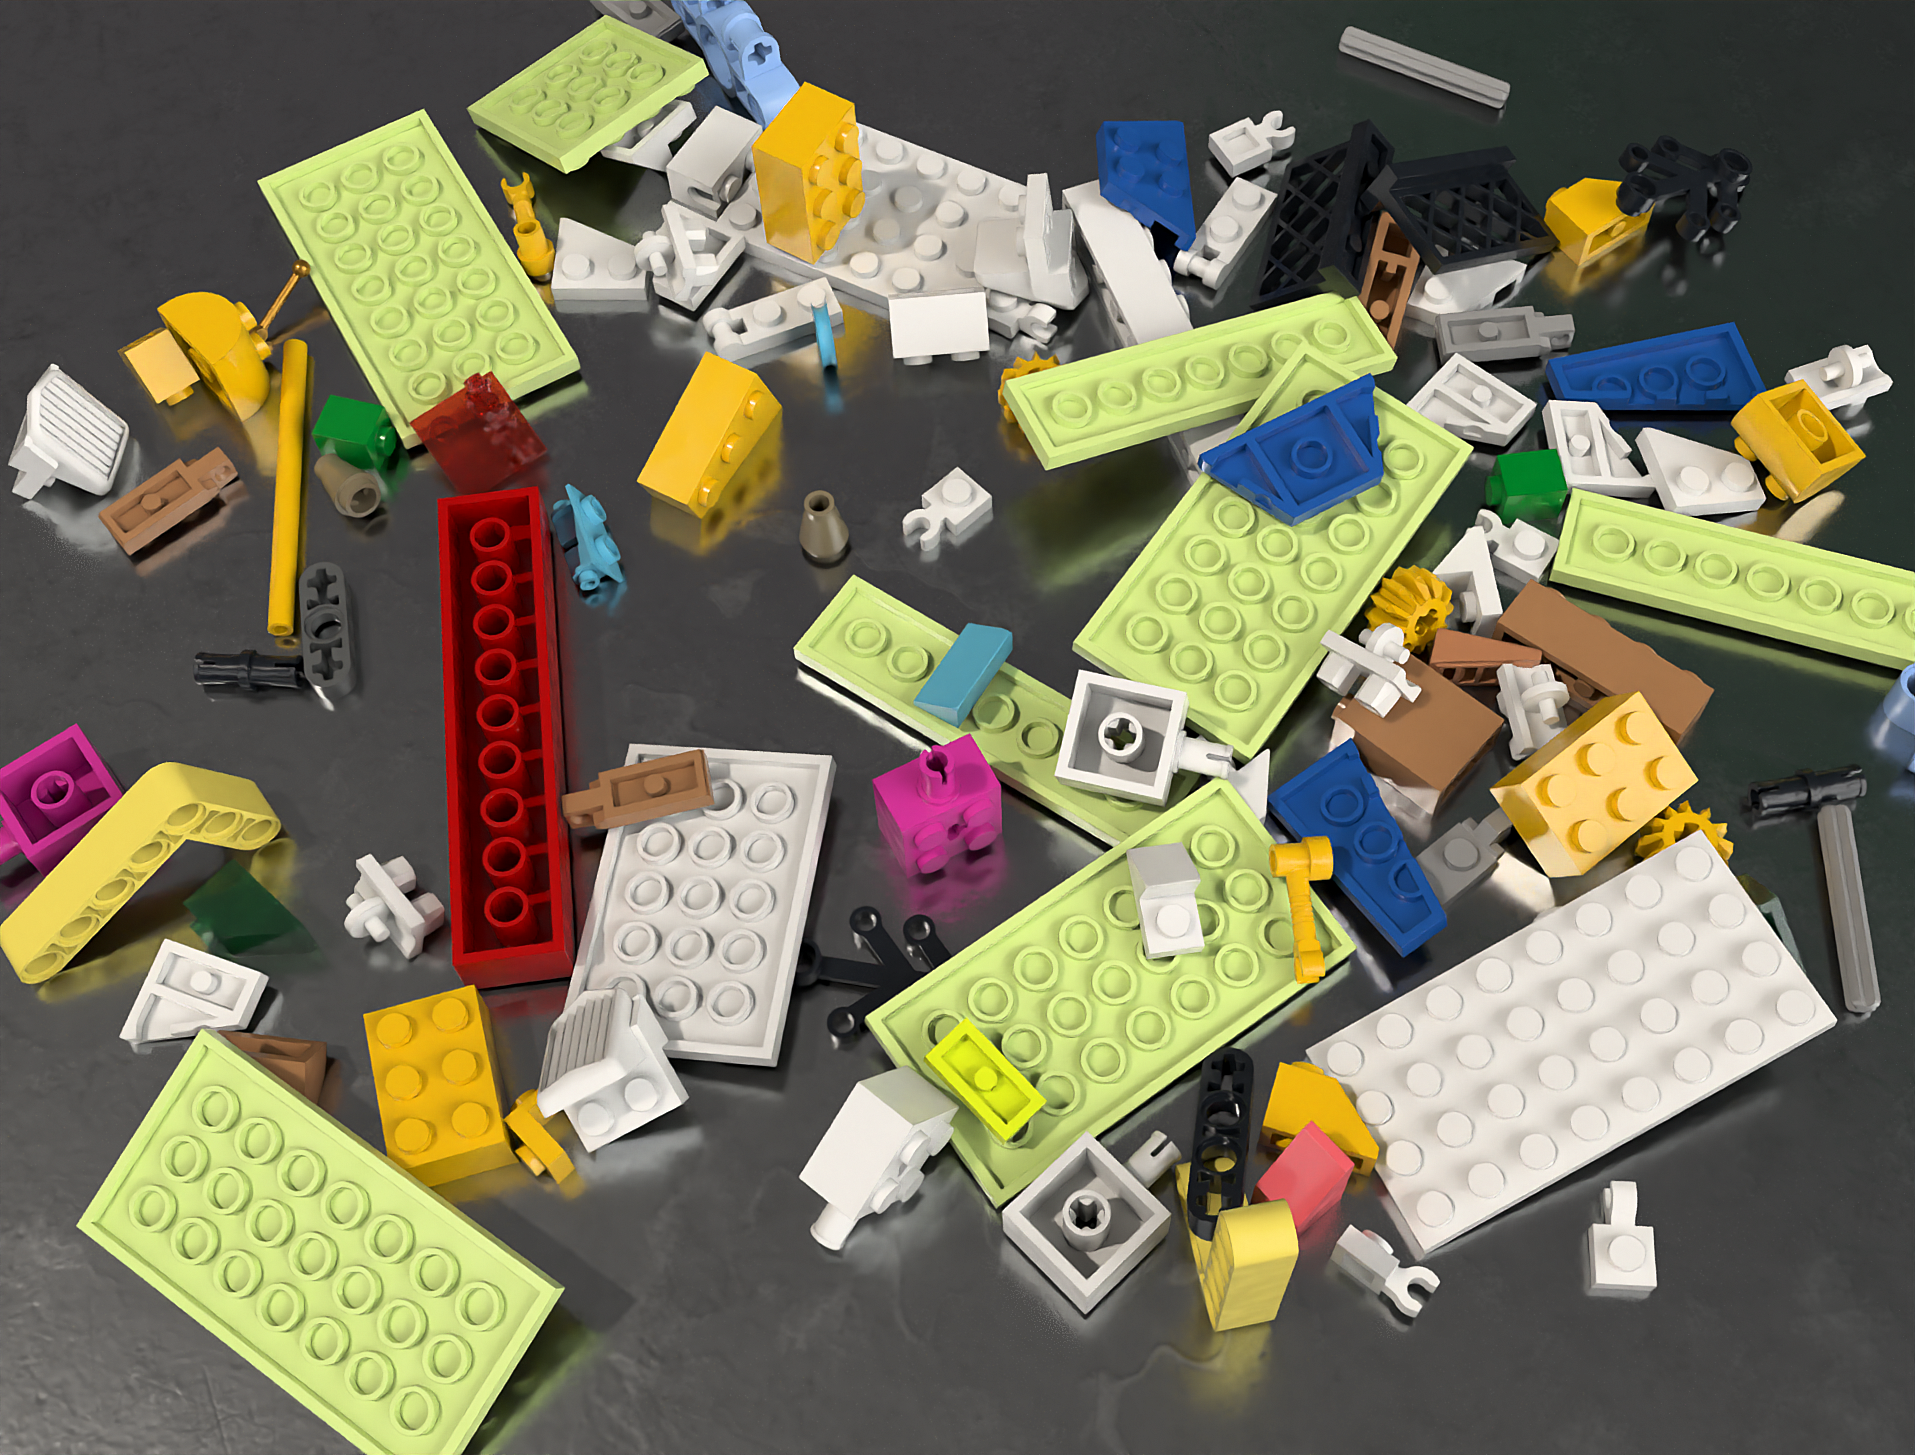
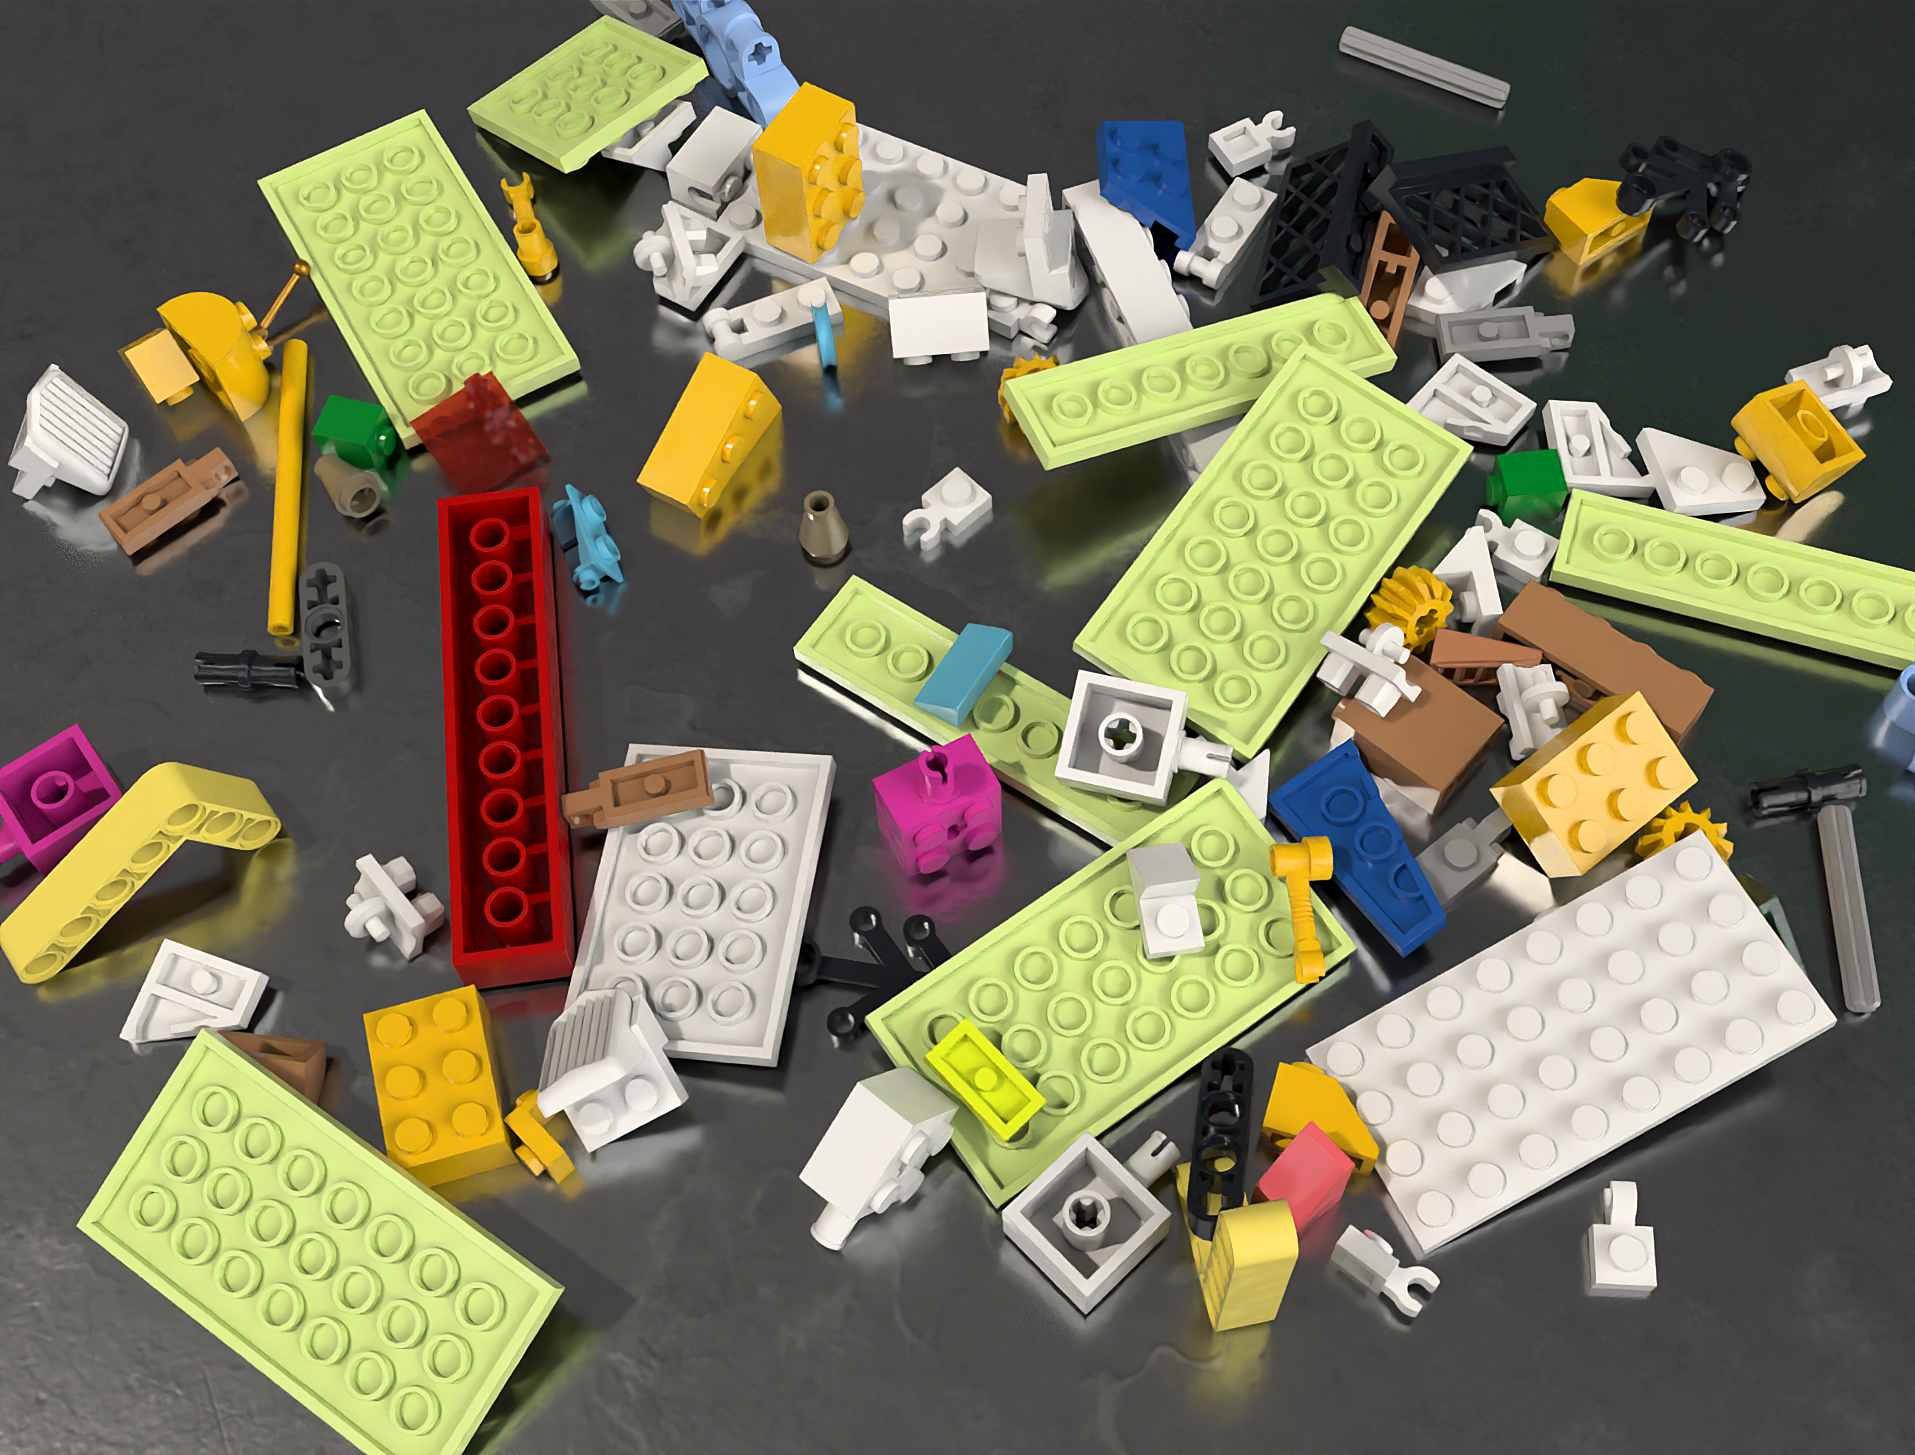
(245, 917): clear green slope -> none
(595, 266): white wing -> none
(1305, 456): blue wing -> none
(1670, 372): blue wing -> none

